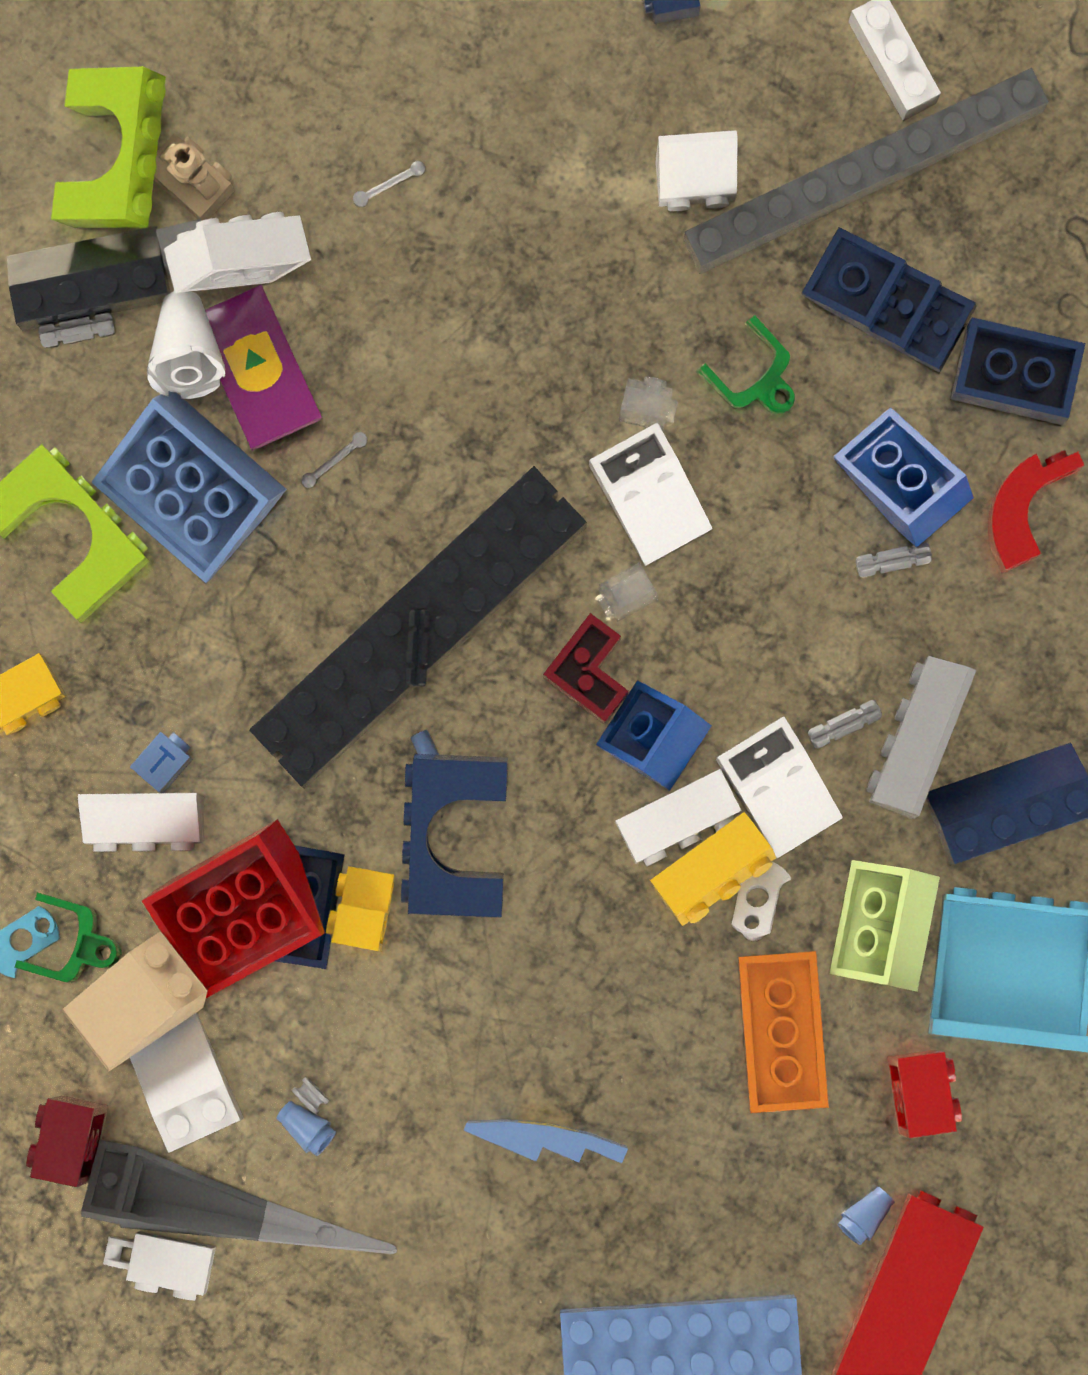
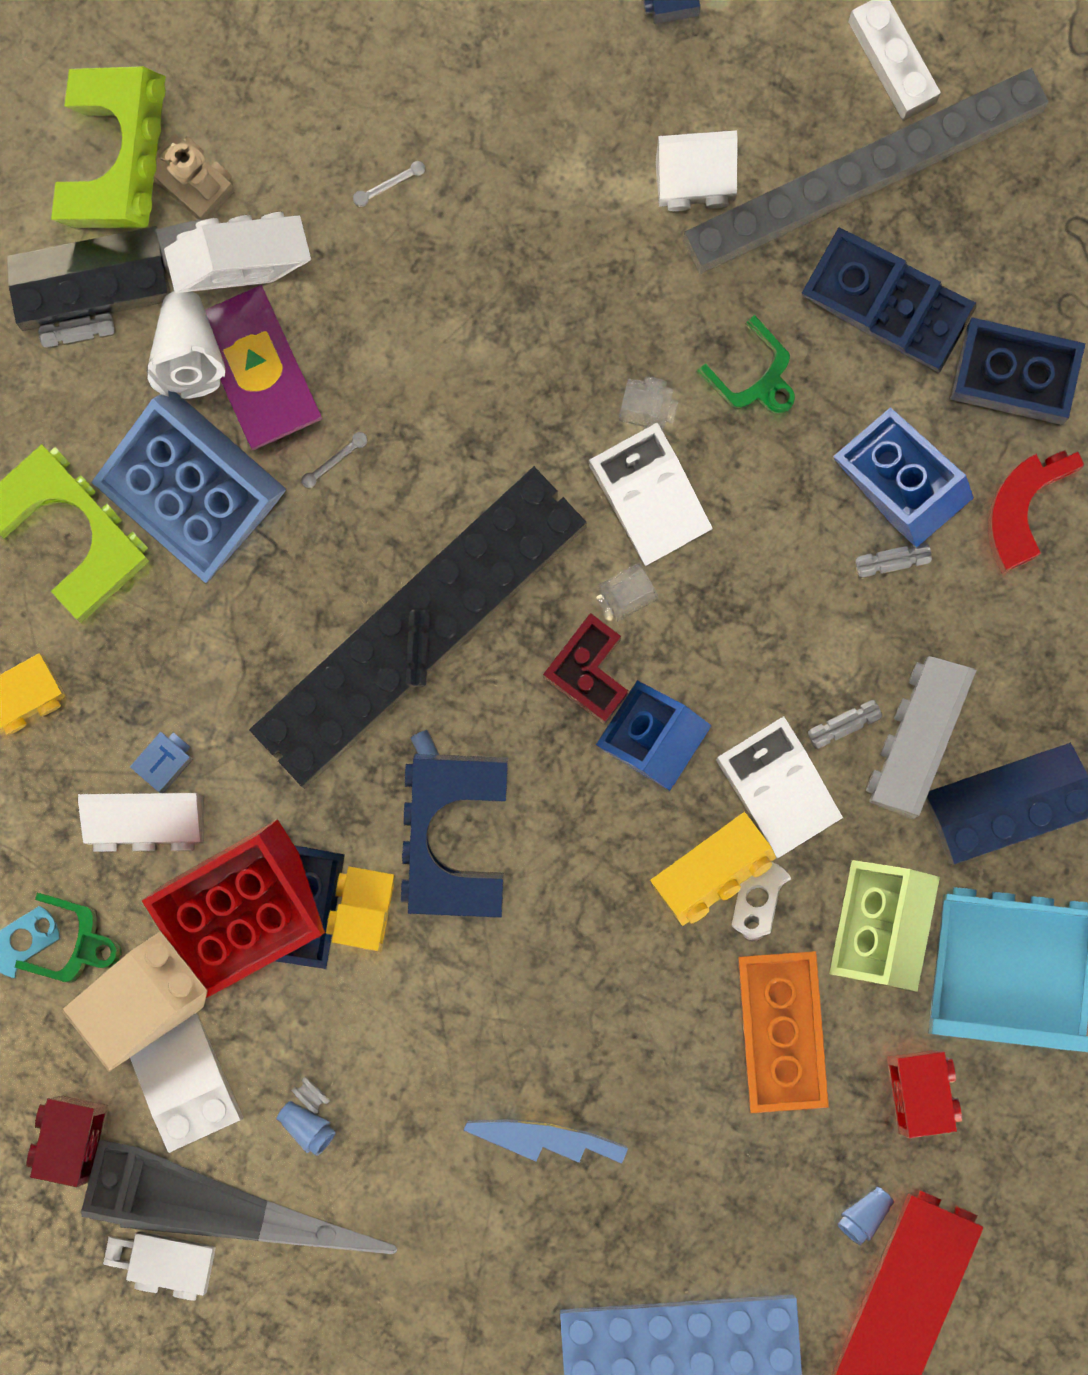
(678, 818): white brick -> none

